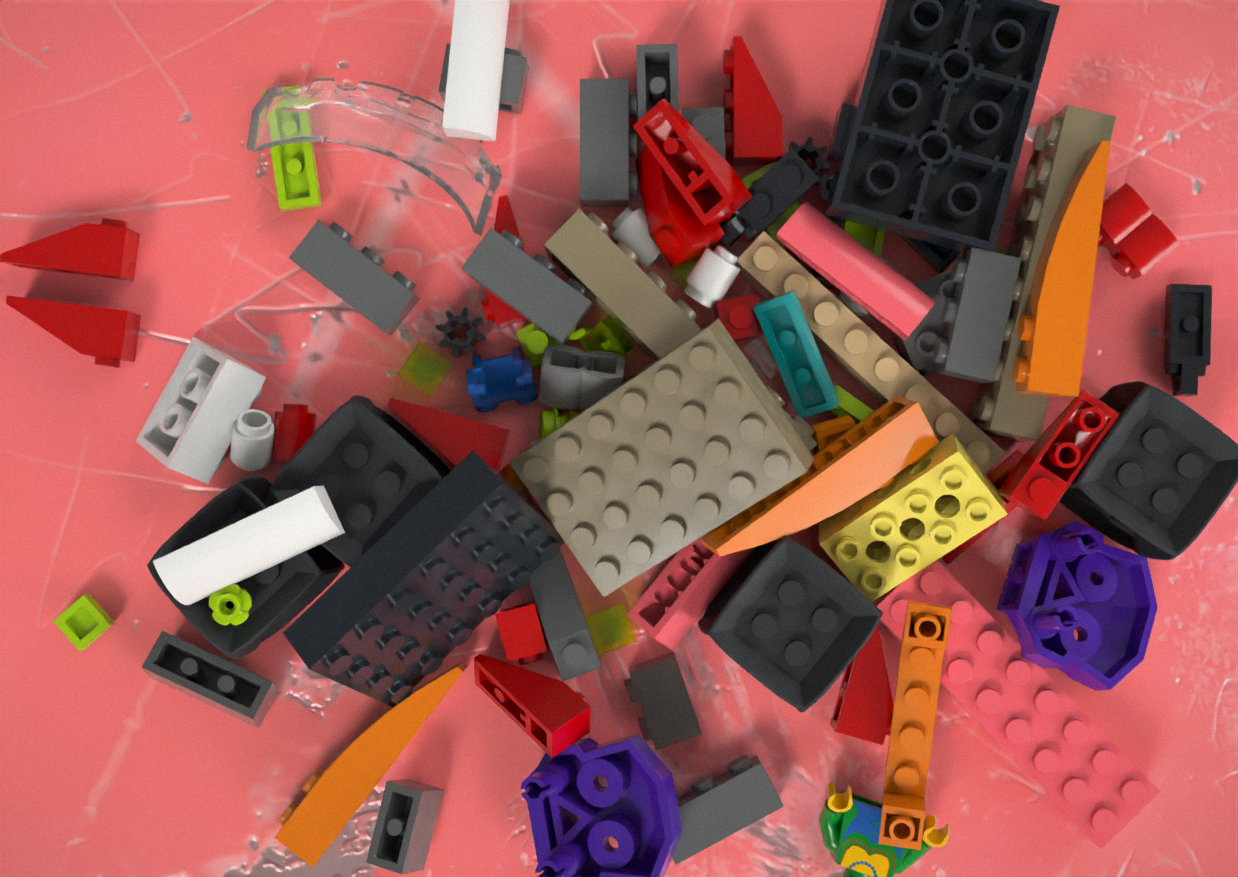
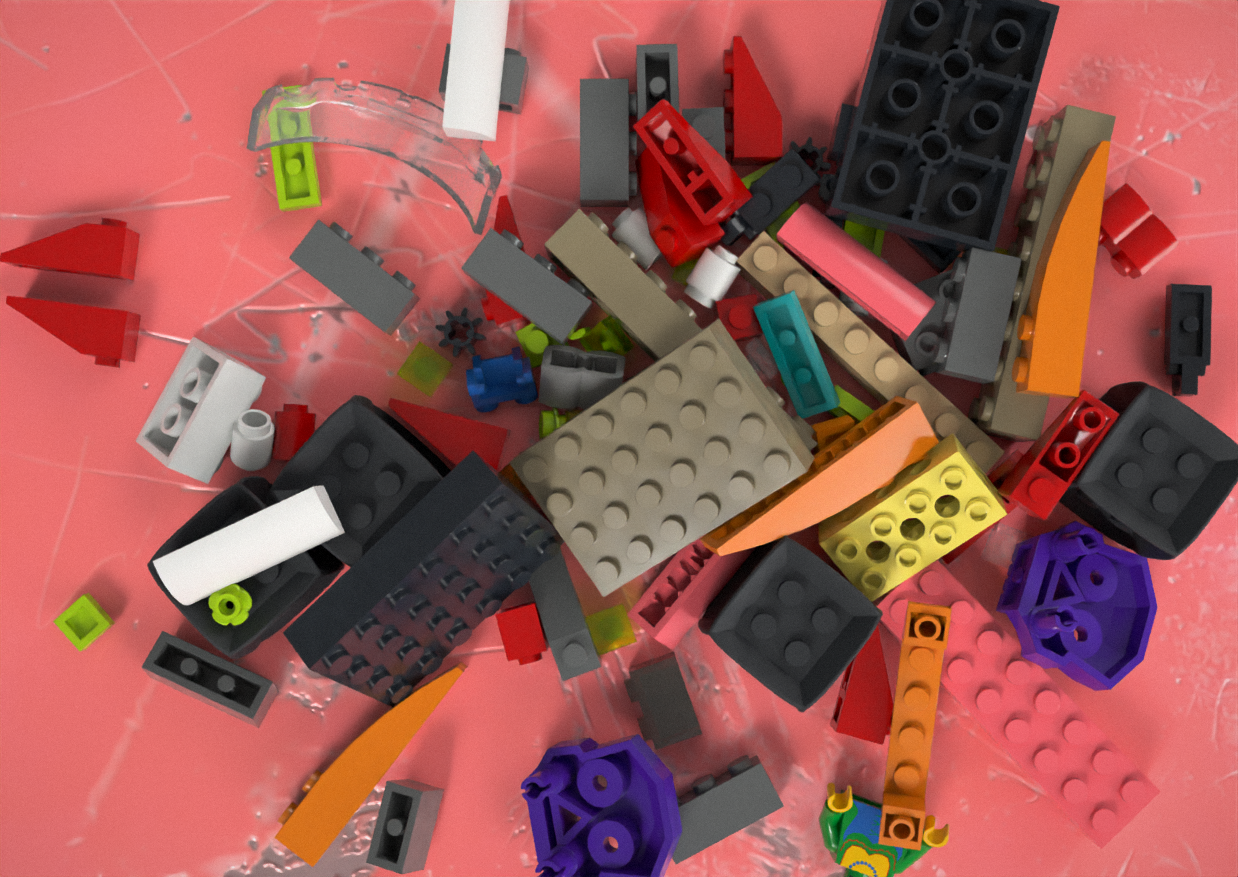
(535, 702): red slope -> none

